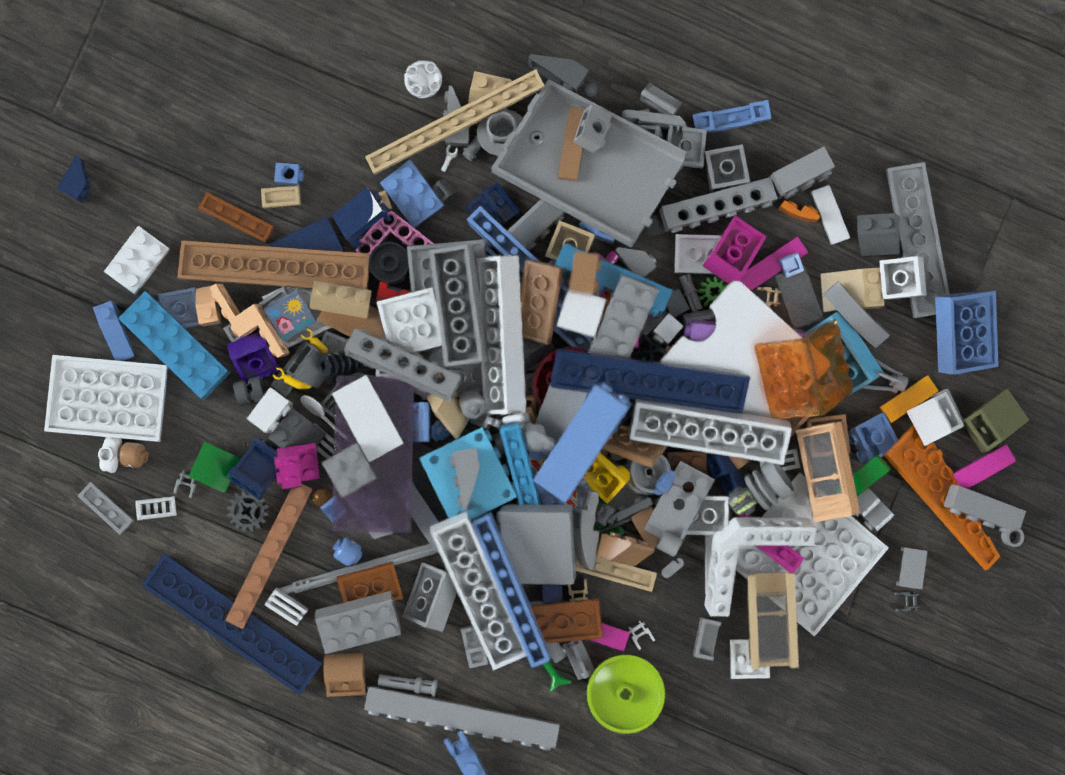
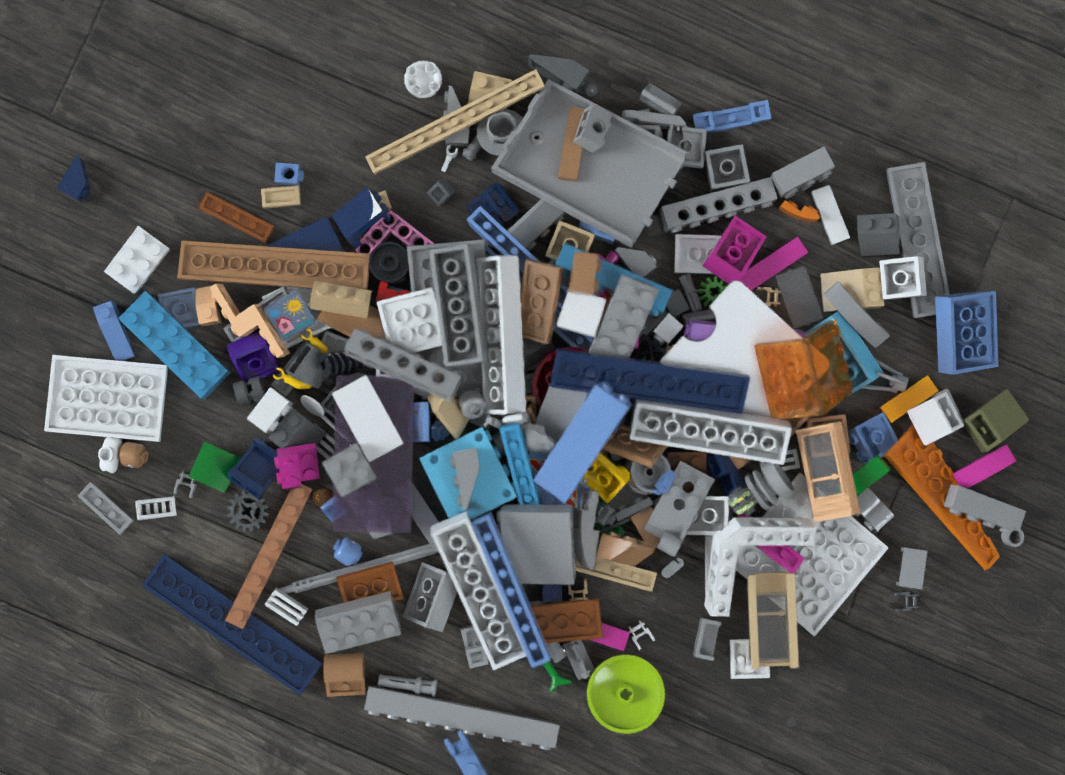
(412, 194): medium blue plate -> none
(791, 264): medium blue tile -> none

